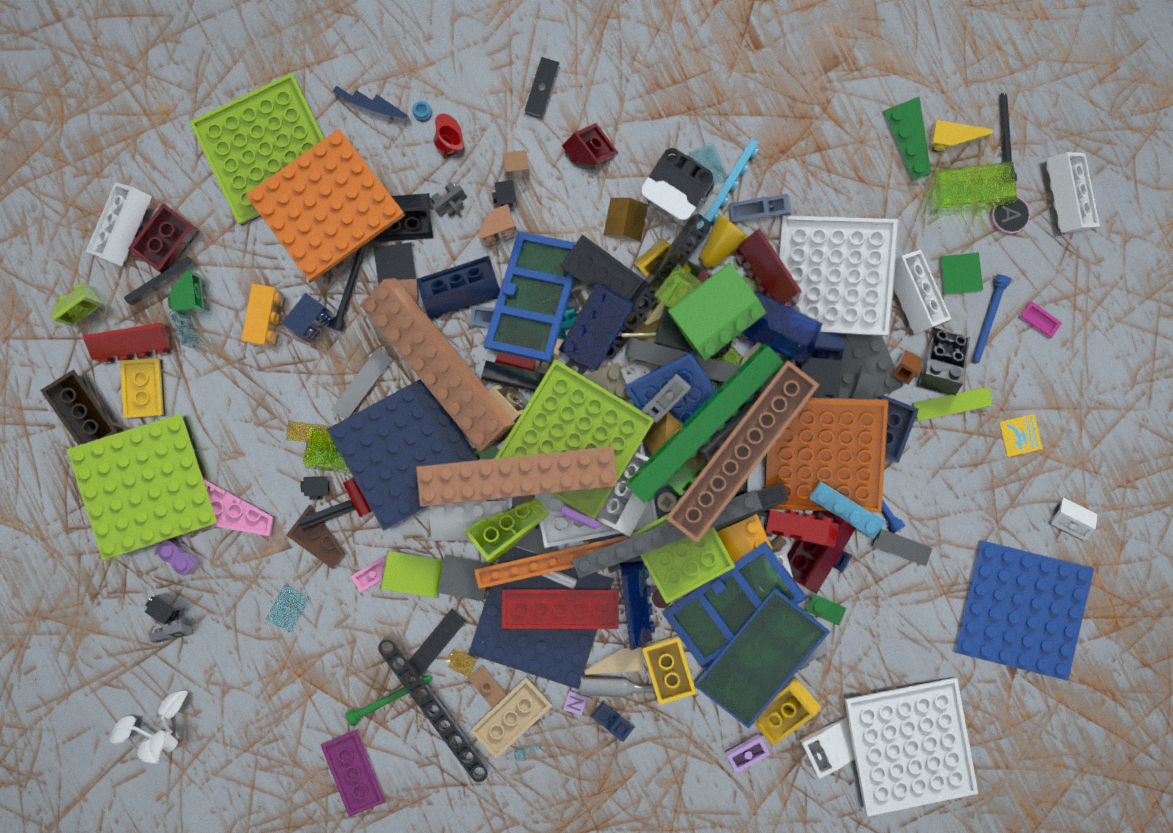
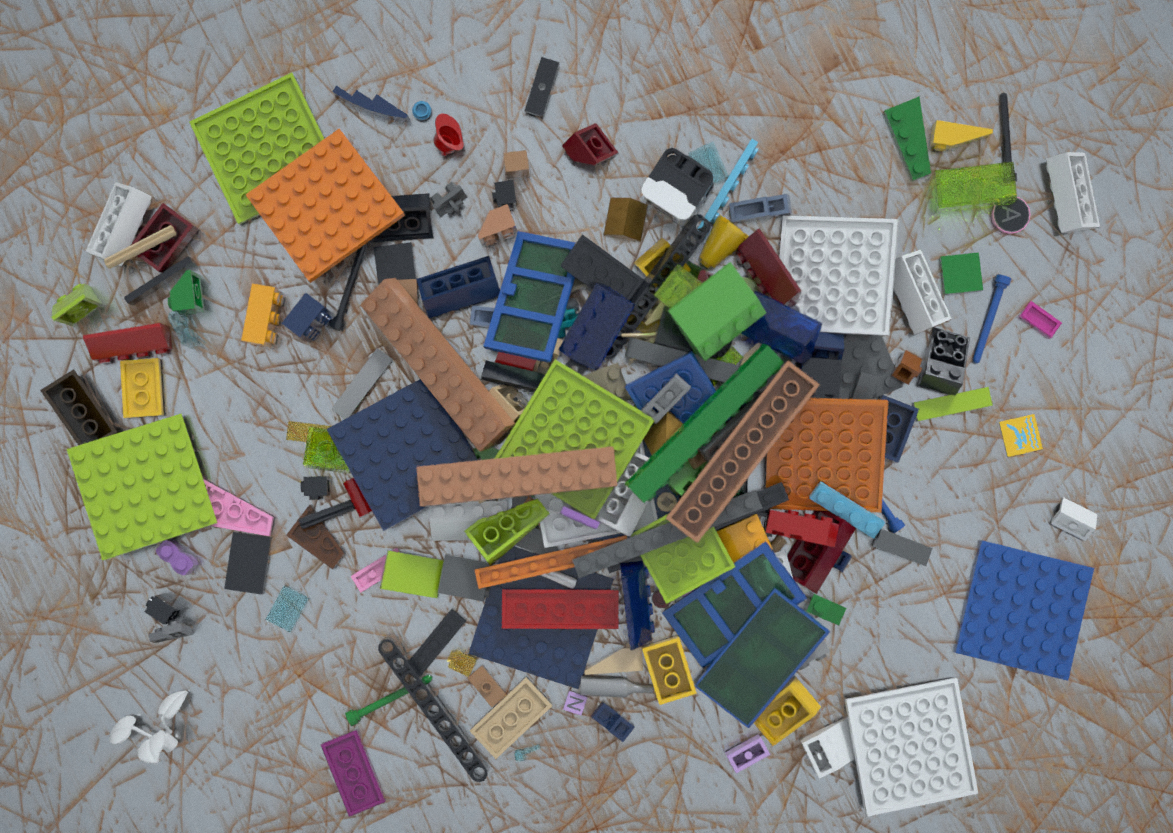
(140, 247): none -> tan axle
(248, 563): none -> black tile

